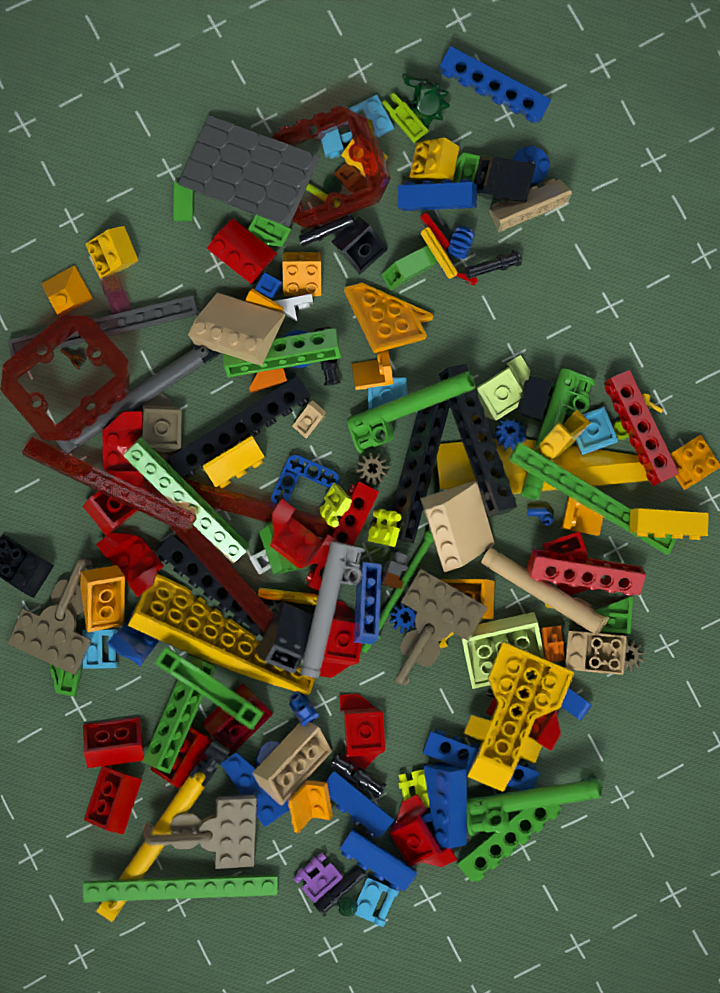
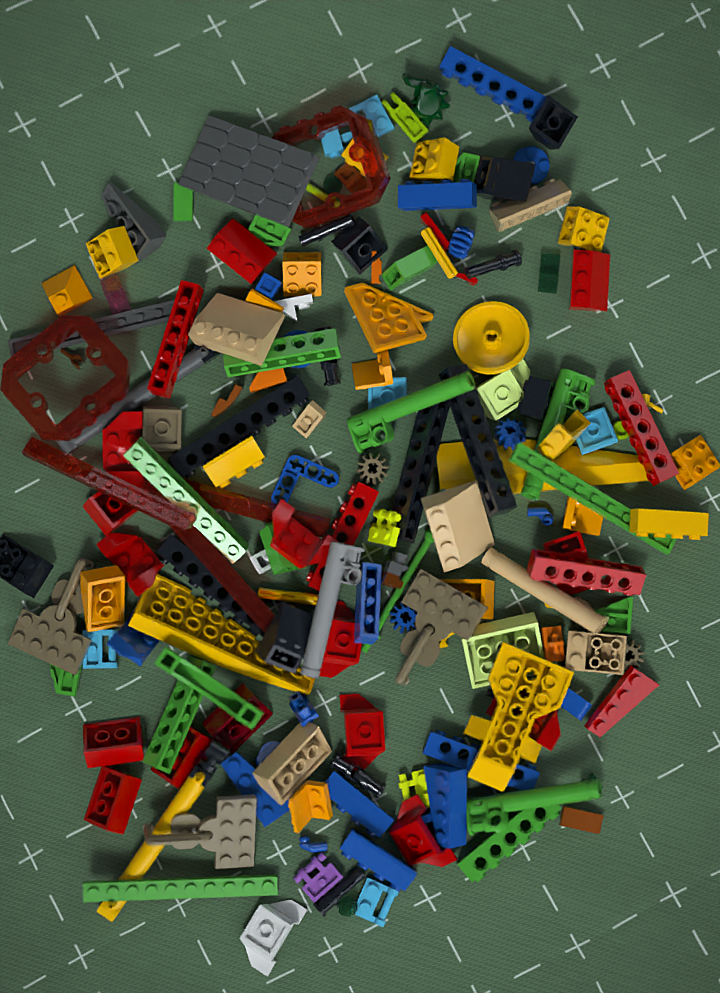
(141, 228): none -> dark grey wedge
(175, 339): none -> red brick
(223, 405): none -> dark orange slope
(268, 931): none -> white piece
(312, 847): none -> blue arm
(336, 504): neon yellow plate -> none
(376, 270): none -> orange piece
(491, 337): none -> yellow dish
(548, 273): none -> clear green slope
(552, 124): none -> black slope
(581, 820): none -> dark orange slope
(583, 229): none -> yellow bracket
(589, 281): none -> red slope
(622, 699): none -> wing

